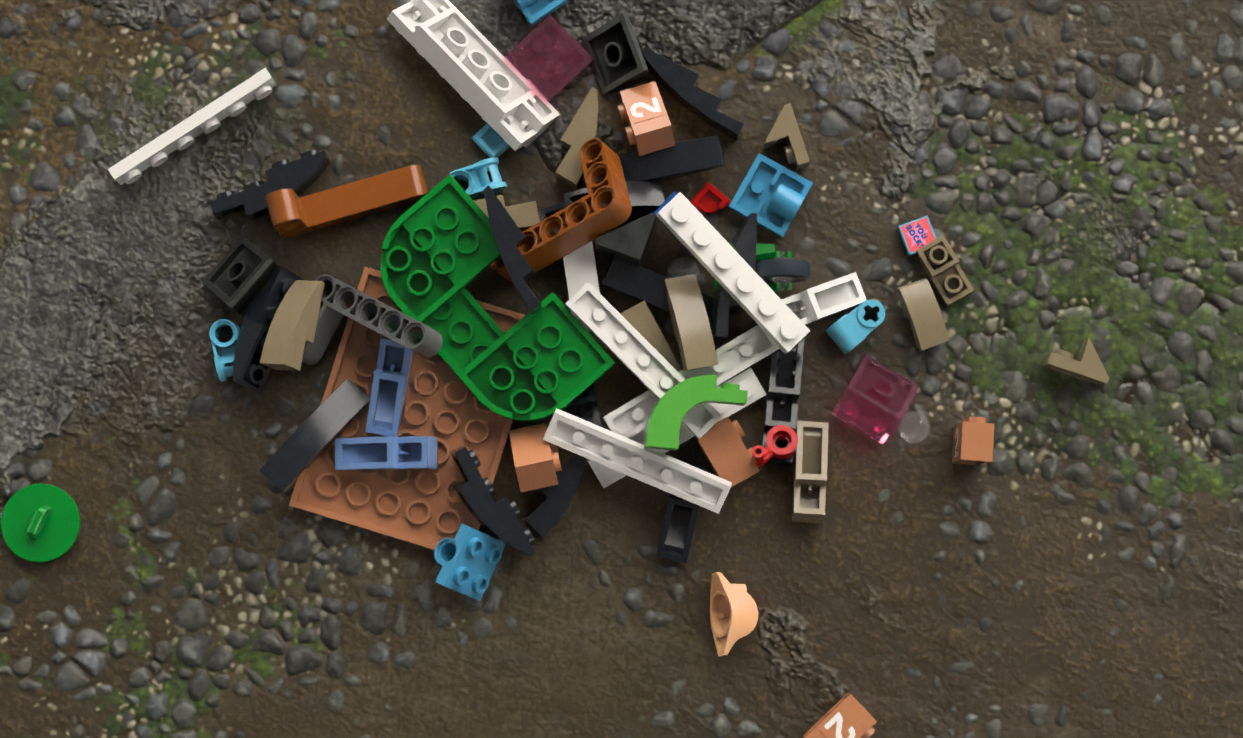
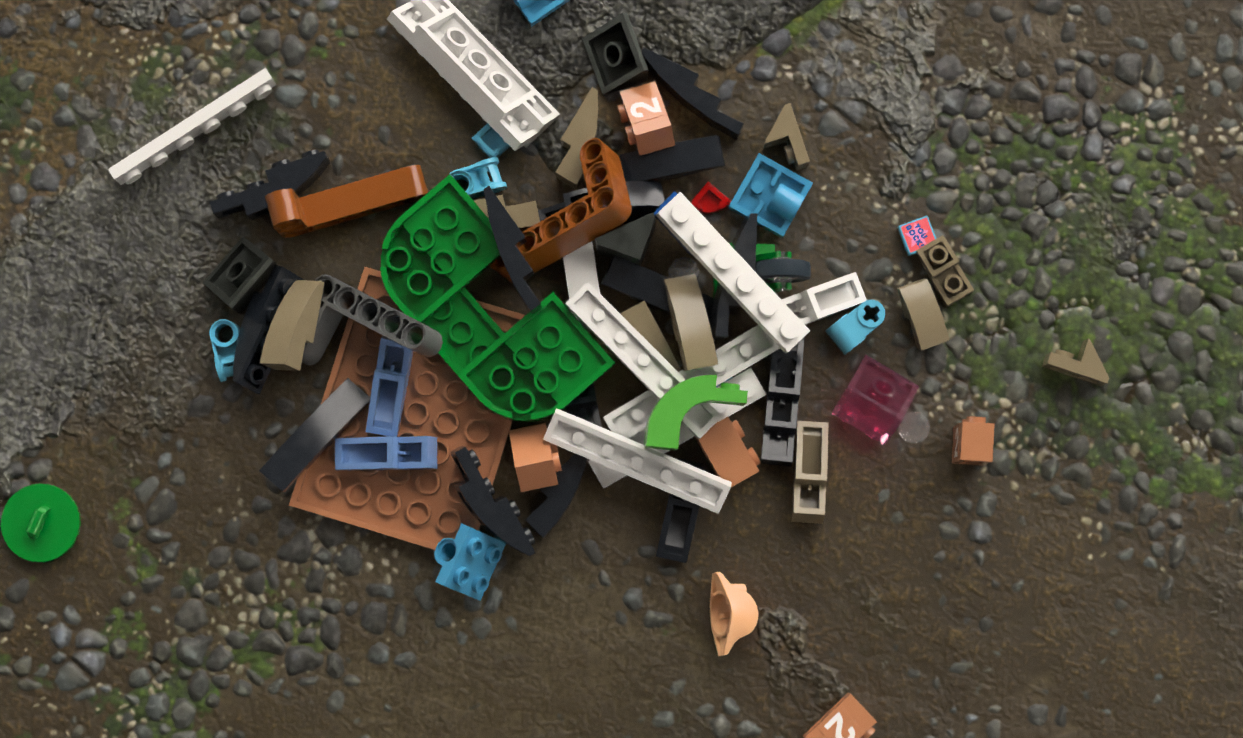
(549, 58): clear pink slope -> none
(780, 432): plate -> none

